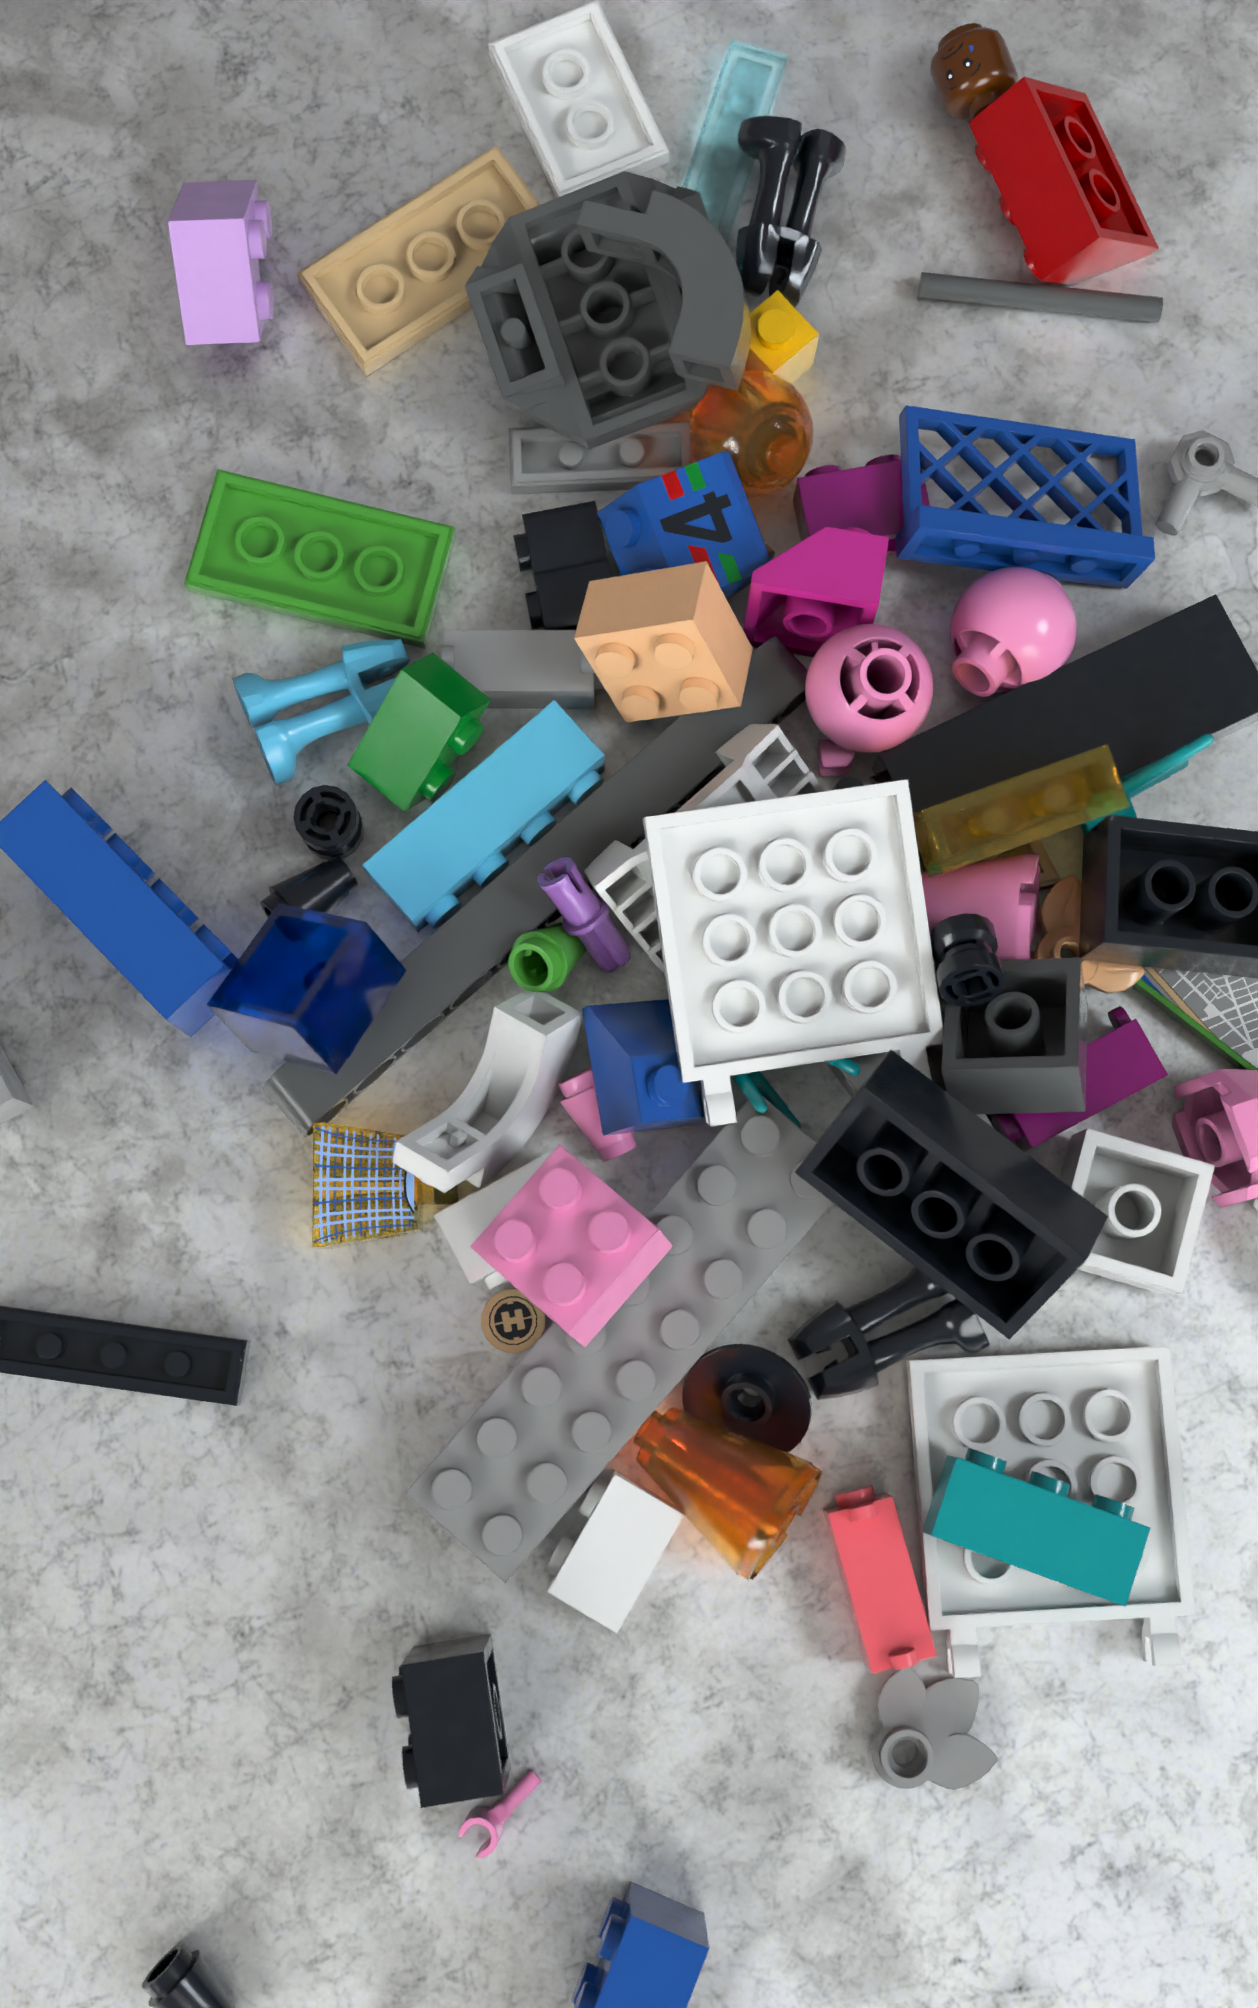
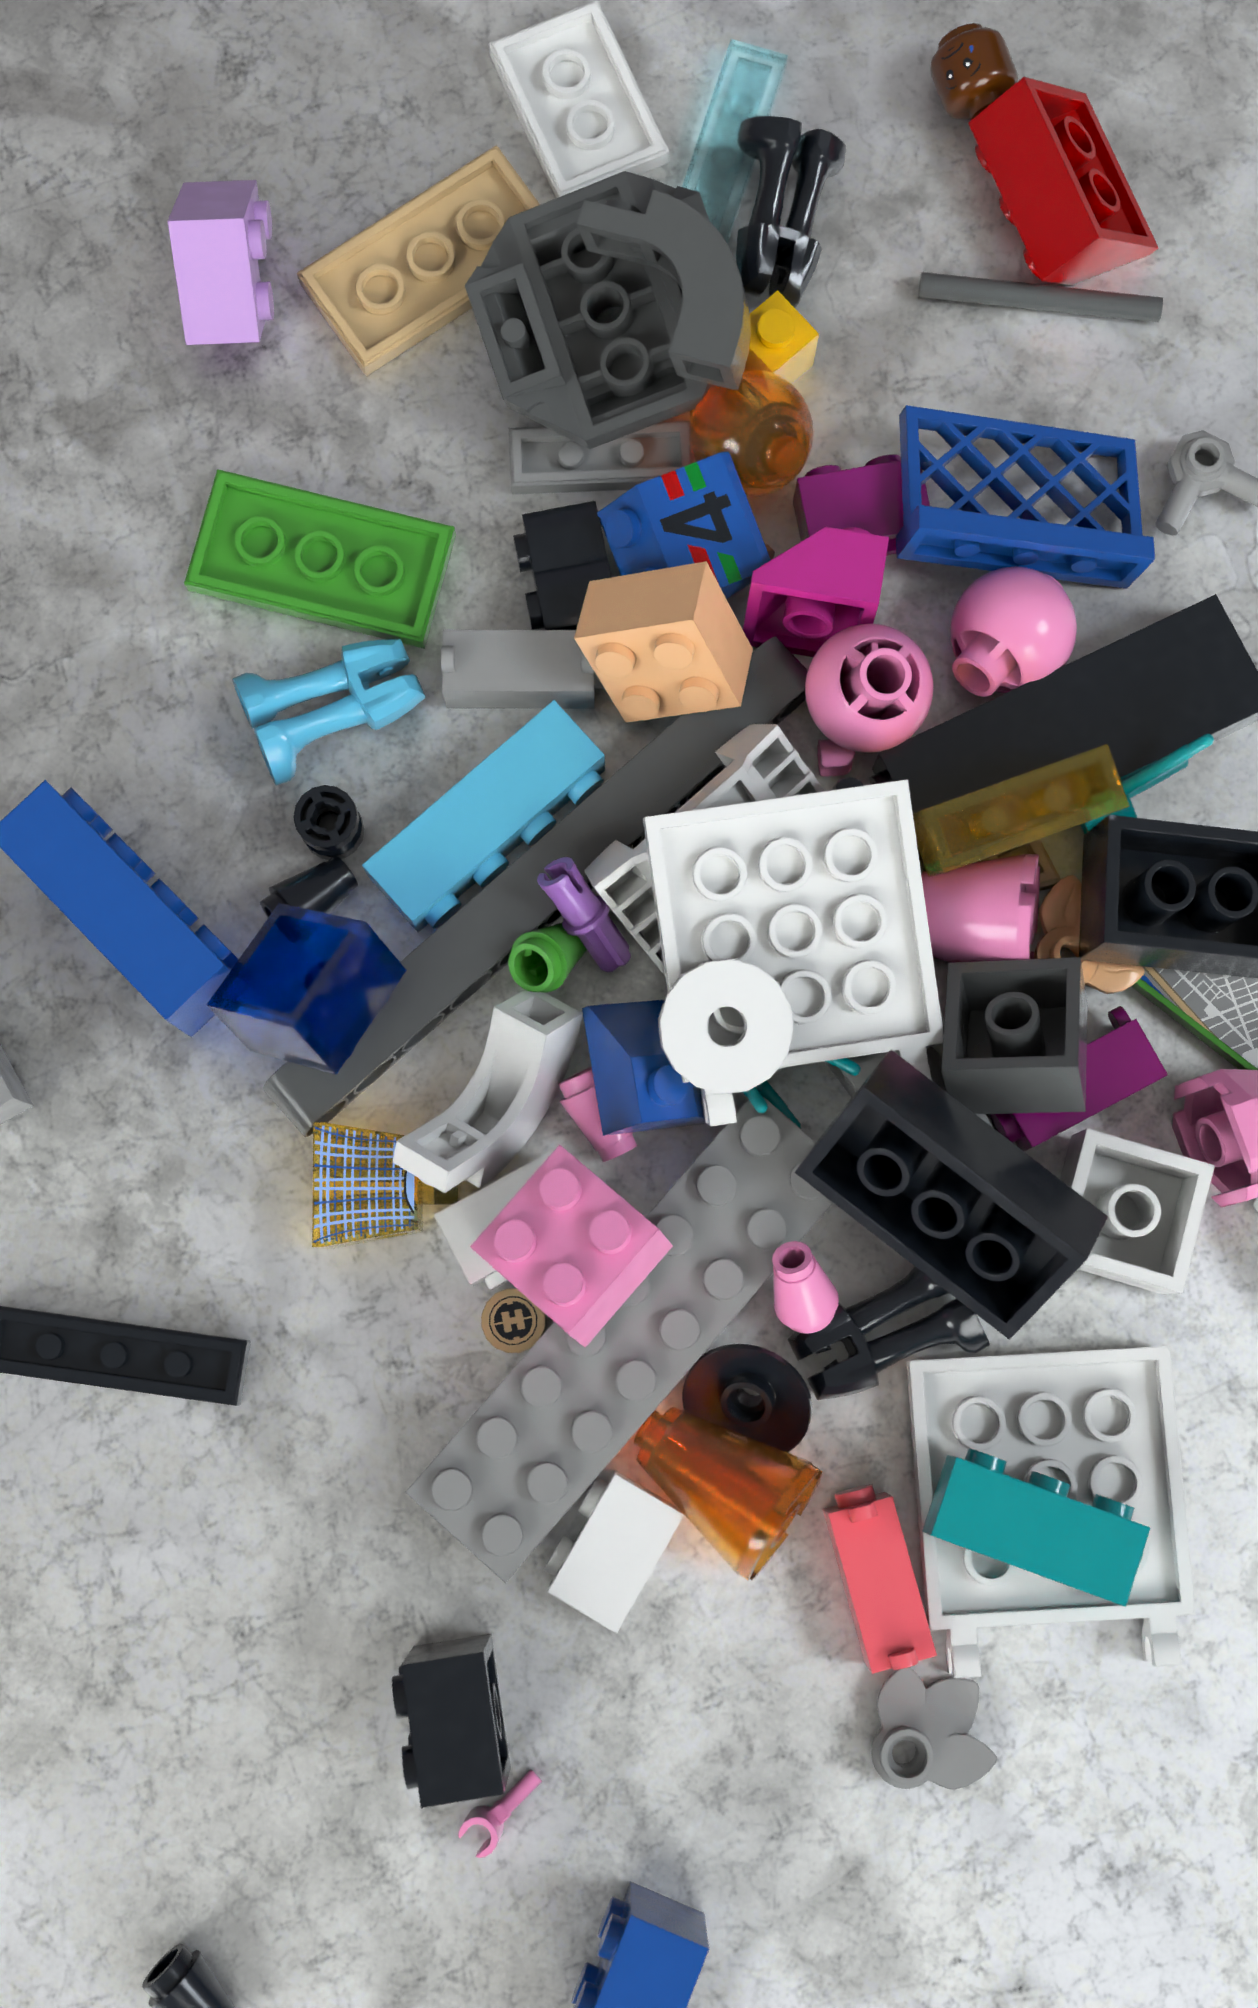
(420, 732): green piece -> none
(765, 1033): none -> white tile
(802, 1290): none -> bright pink cone
(967, 960): black wheel -> none

